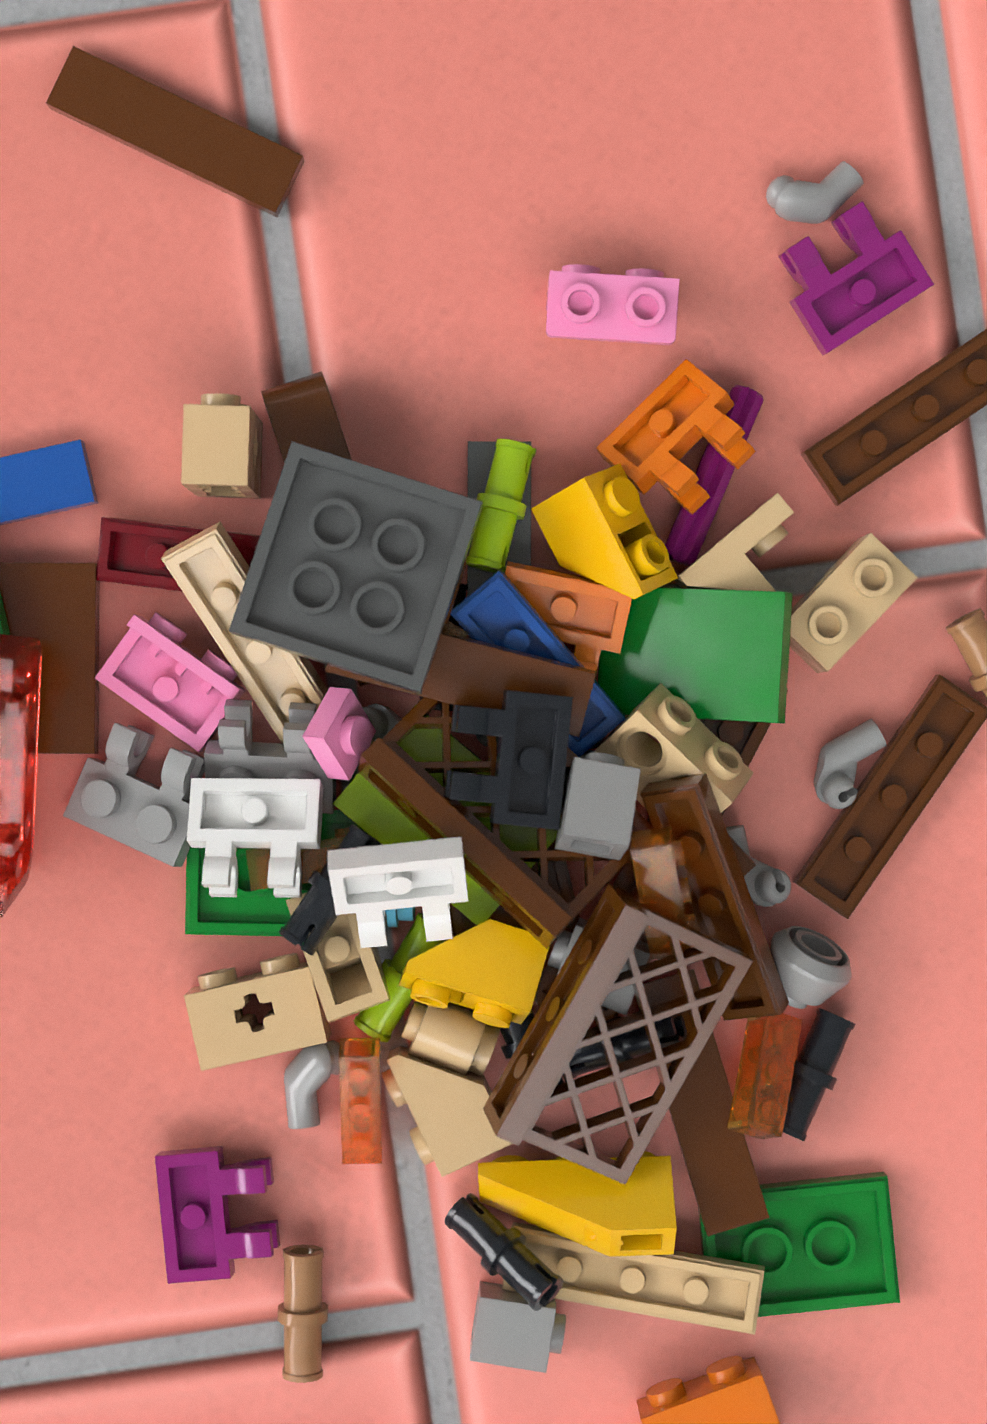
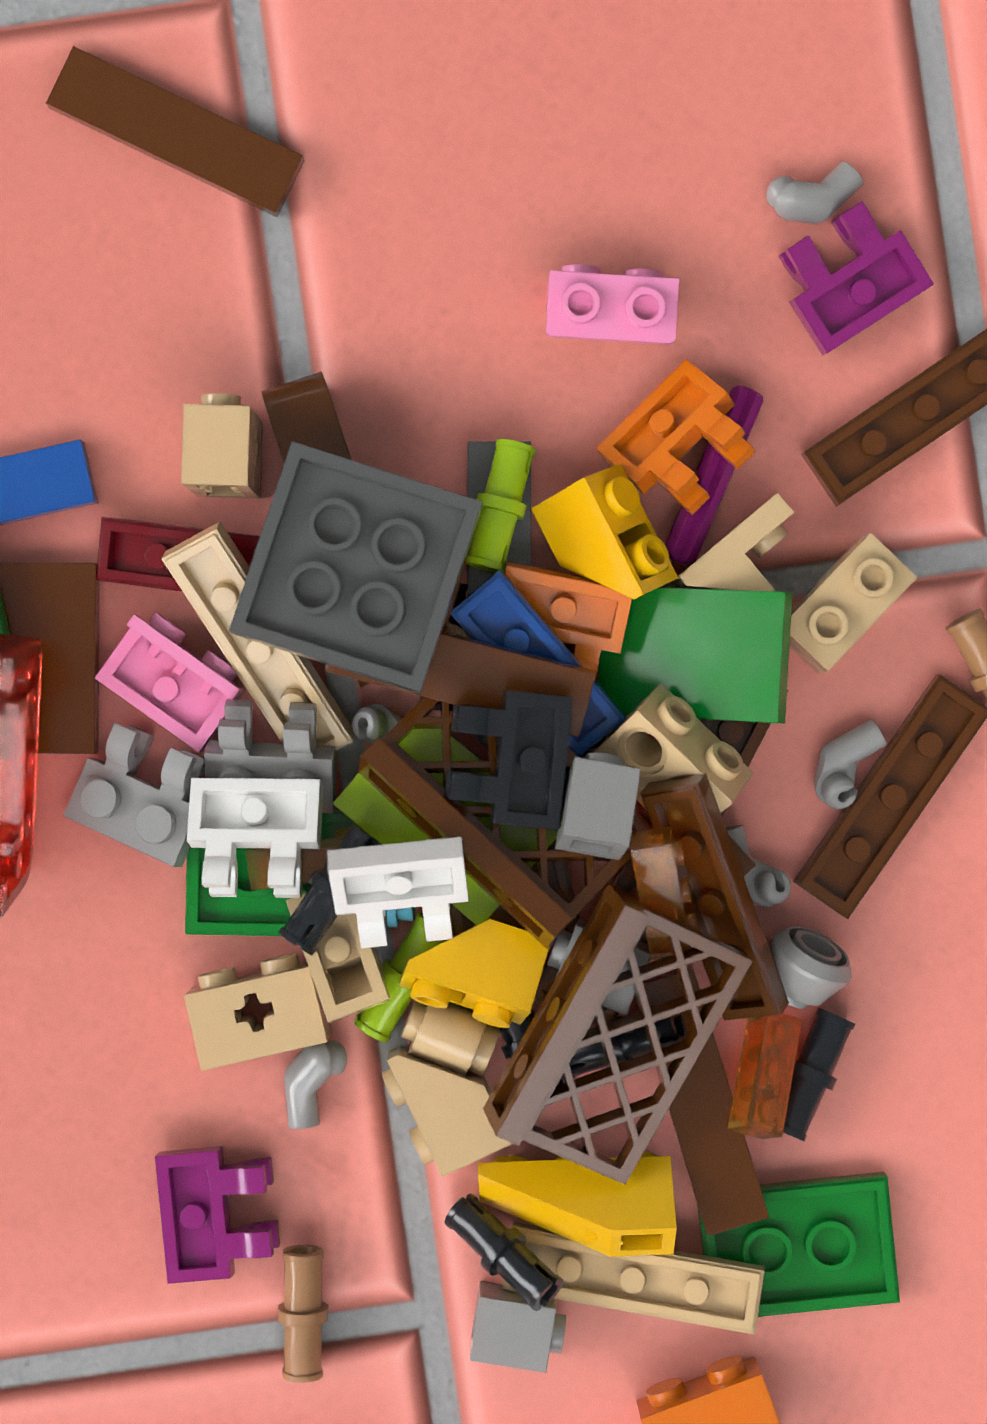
(339, 733): bright pink plate -> none
(361, 1100): clear orange piece -> none

